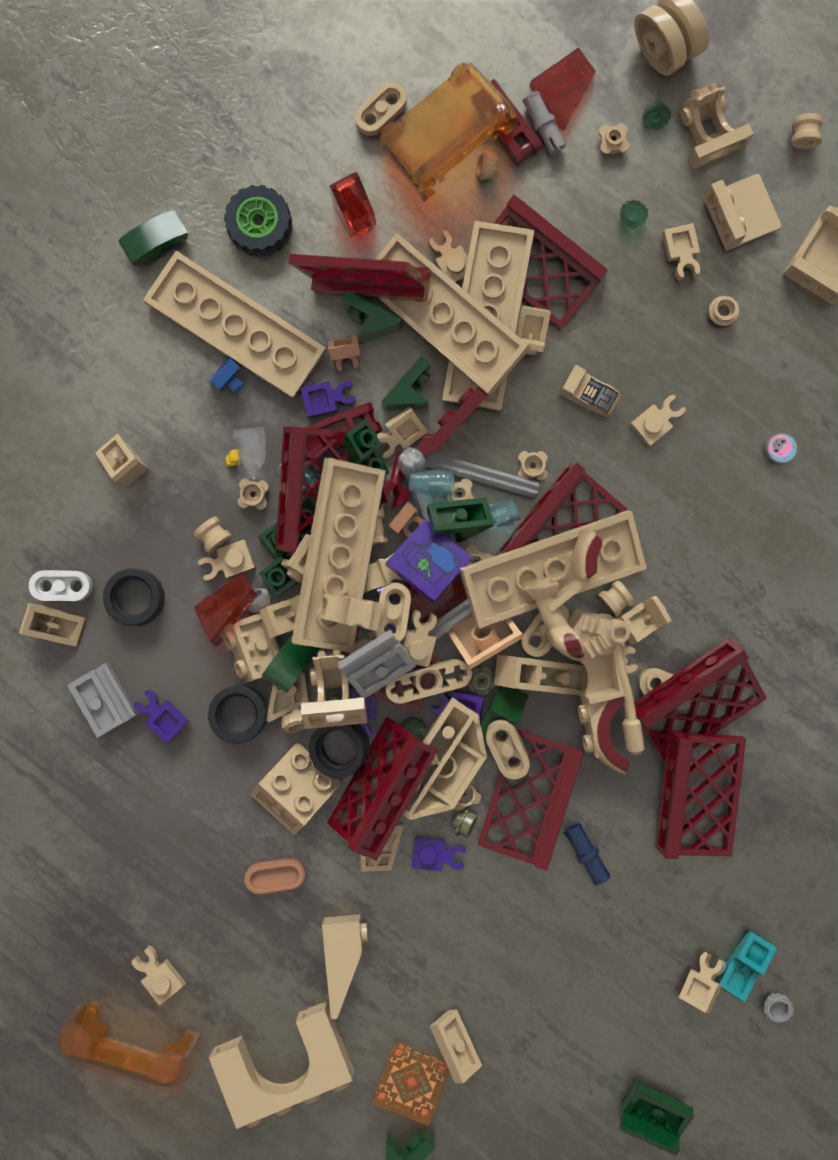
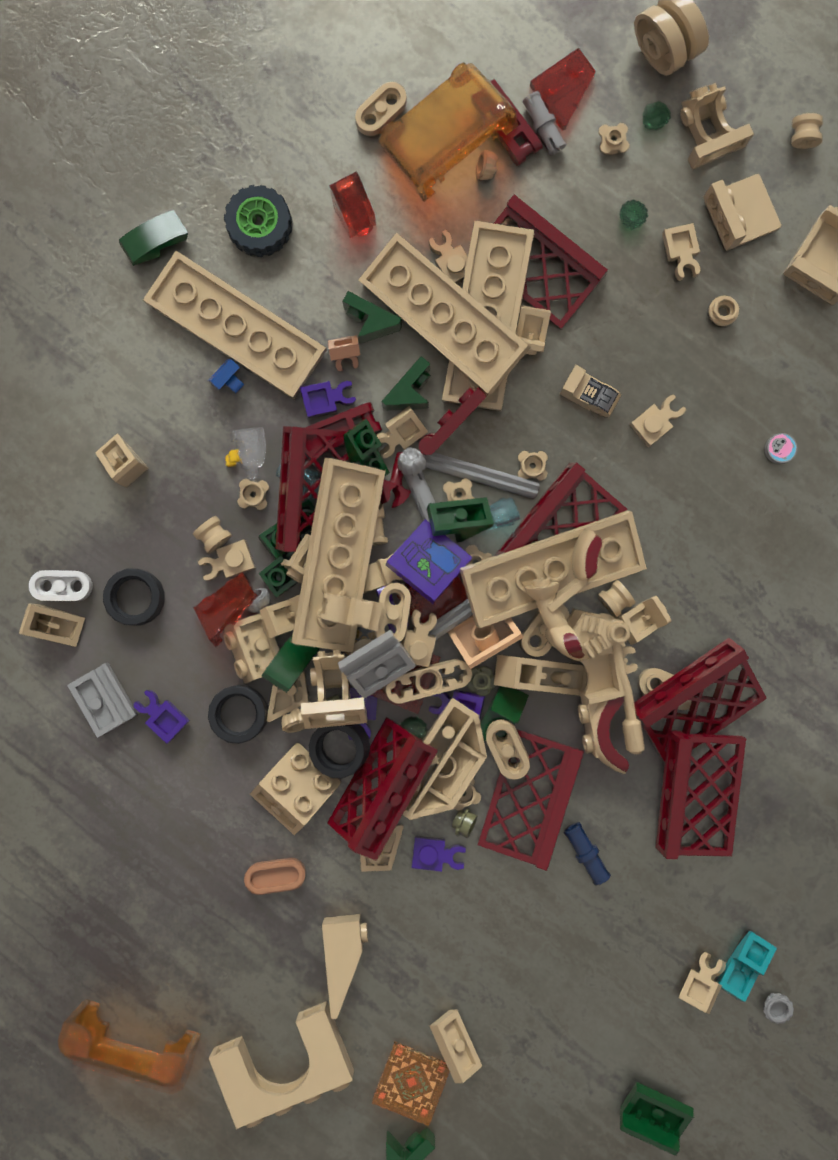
(160, 979): tan plate -> none
(364, 276): dark red fence -> none
(403, 520): nougat tile -> none
(432, 482): clear light blue cone -> none

